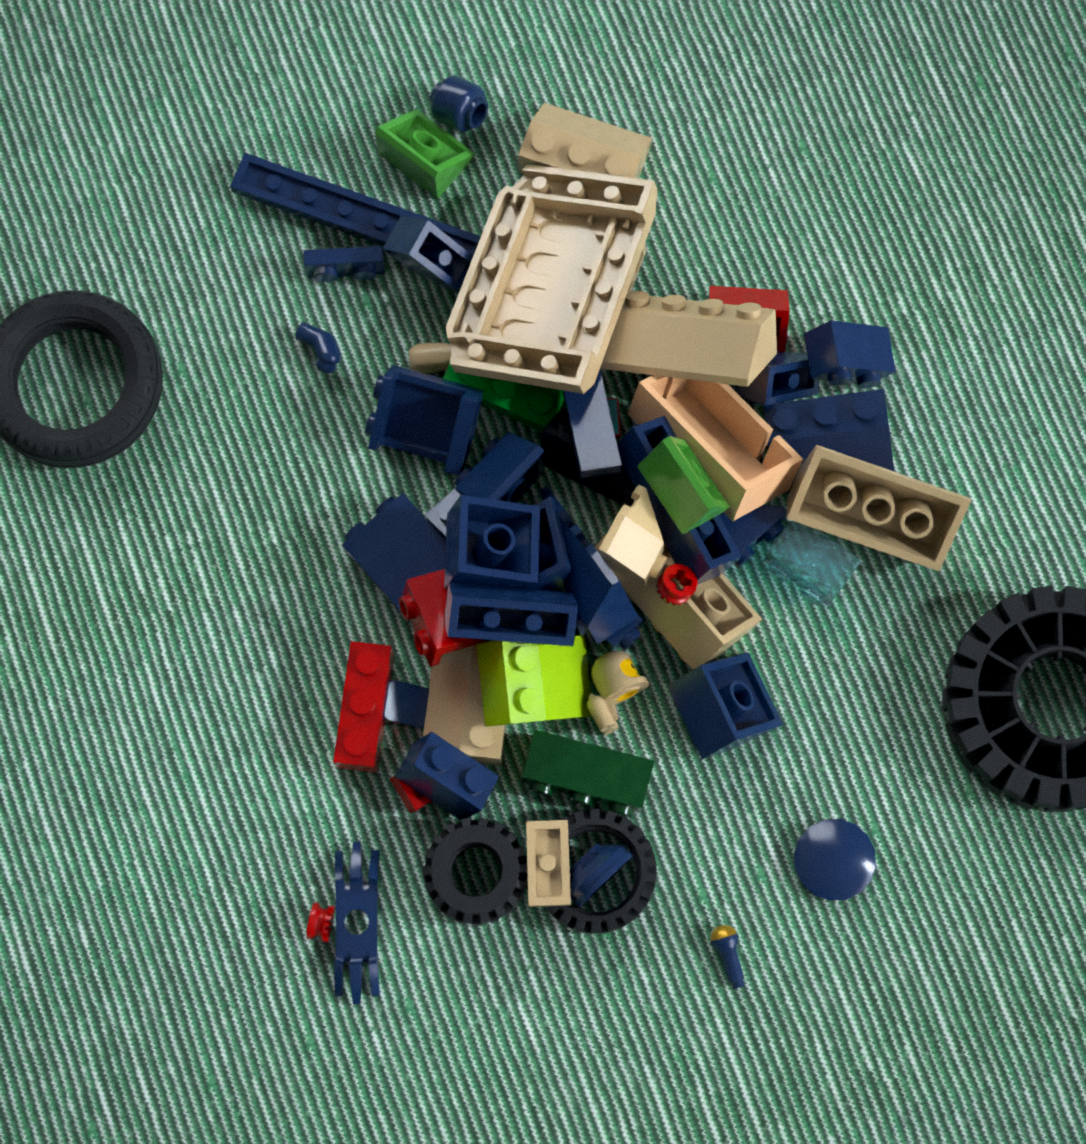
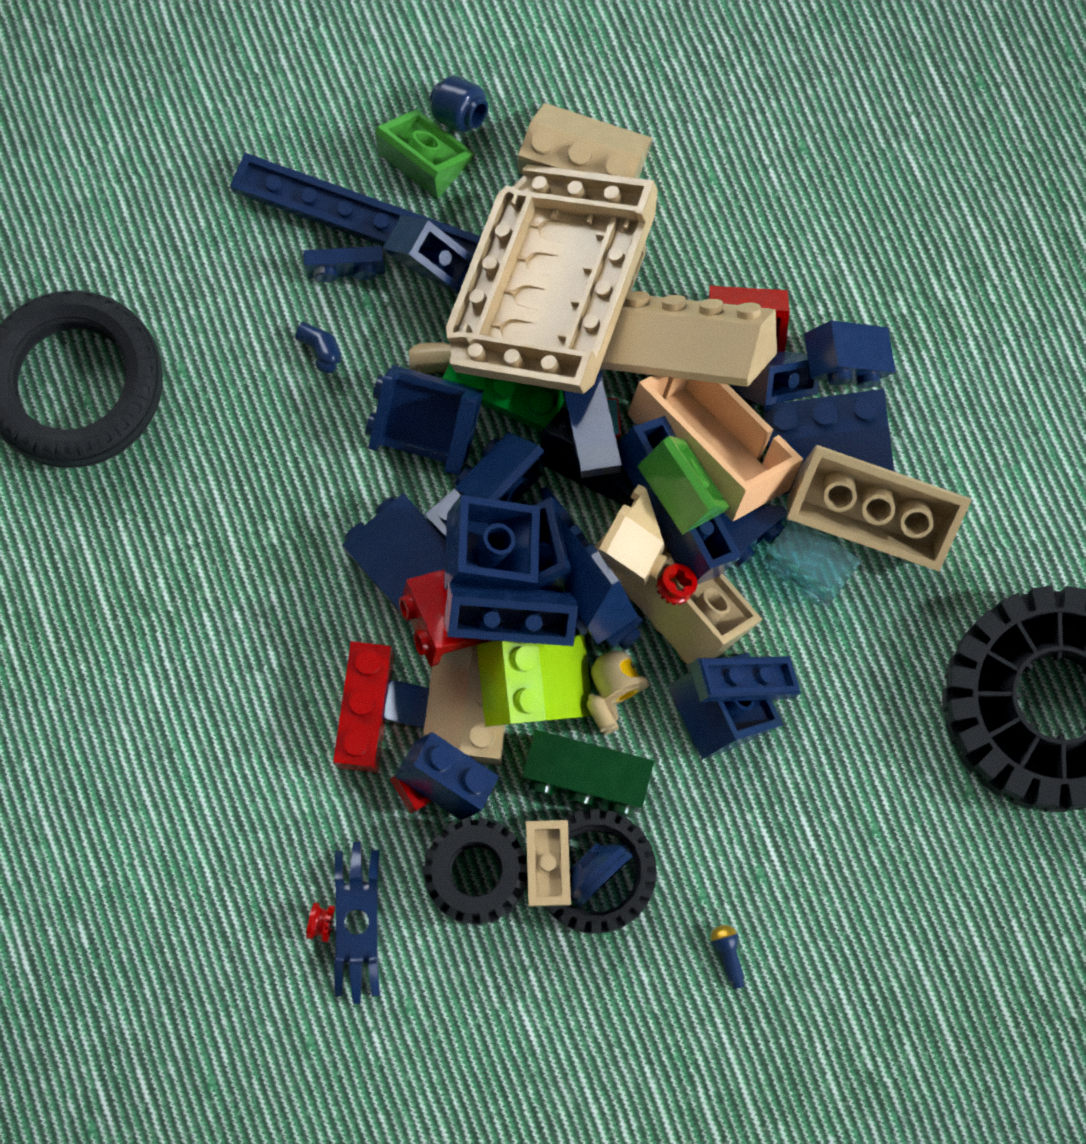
(744, 679): none -> dark blue tile
(834, 859): dark blue dish -> none

